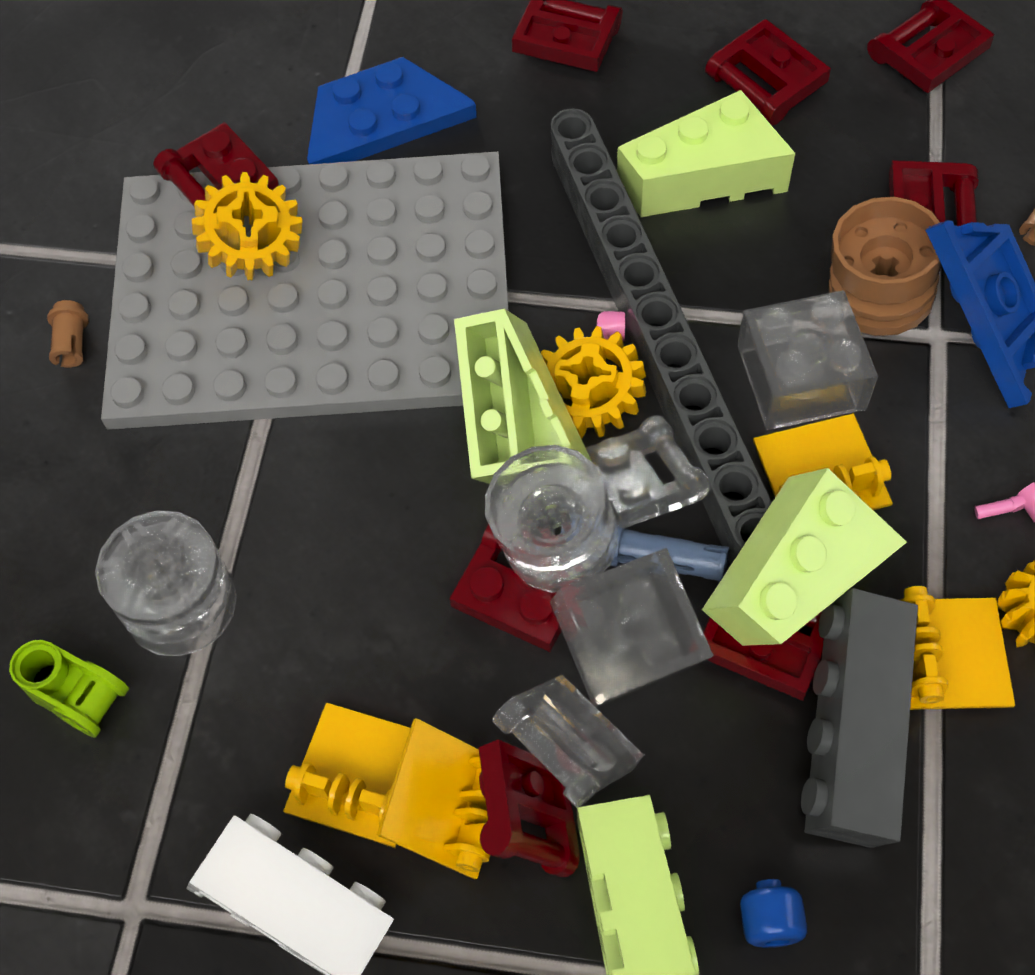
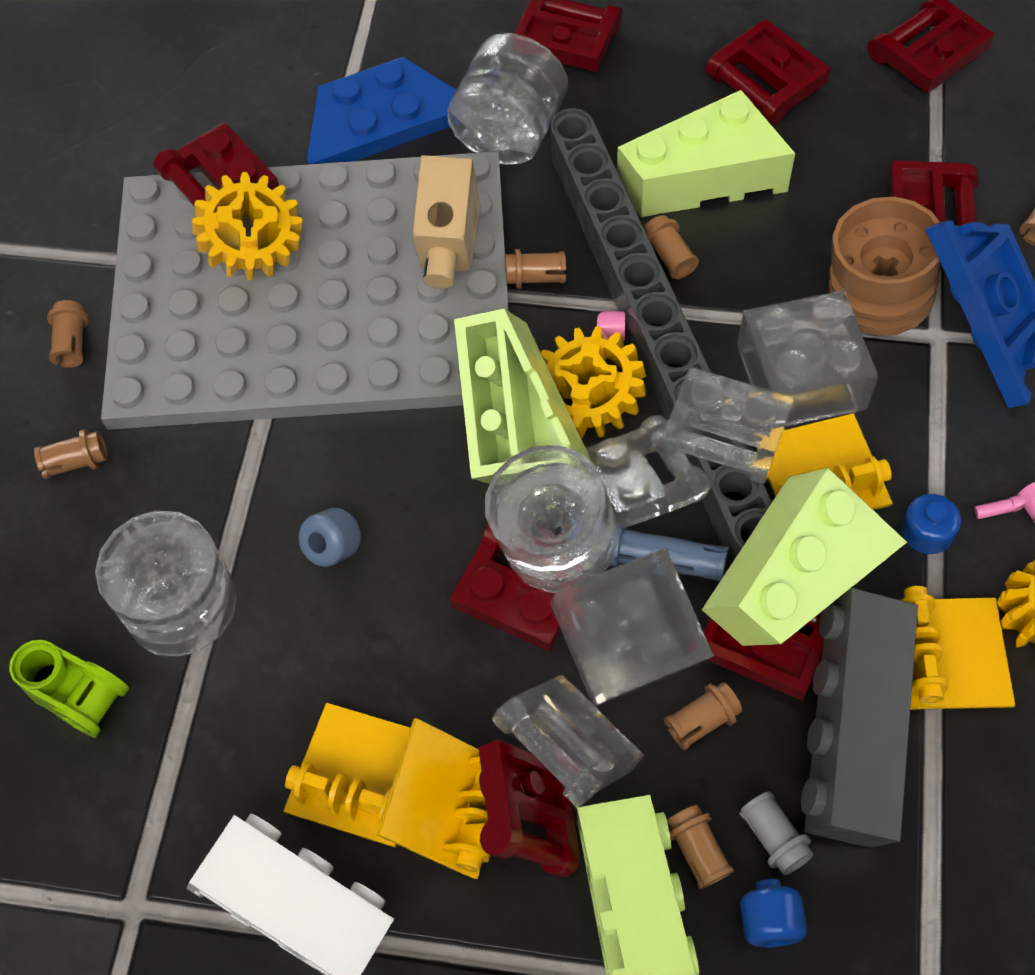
(71, 454): none -> medium nougat pin
(329, 537): none -> sand blue piece
(445, 218): none -> tan torso
(508, 98): none -> clear wheel
(535, 268): none -> medium nougat pin
(670, 246): none -> medium nougat pin
(699, 846): none -> medium nougat pin
(704, 715): none -> medium nougat pin
(730, 411): none -> clear plate
(777, 834): none -> light grey pin
(931, 523): none -> blue piece

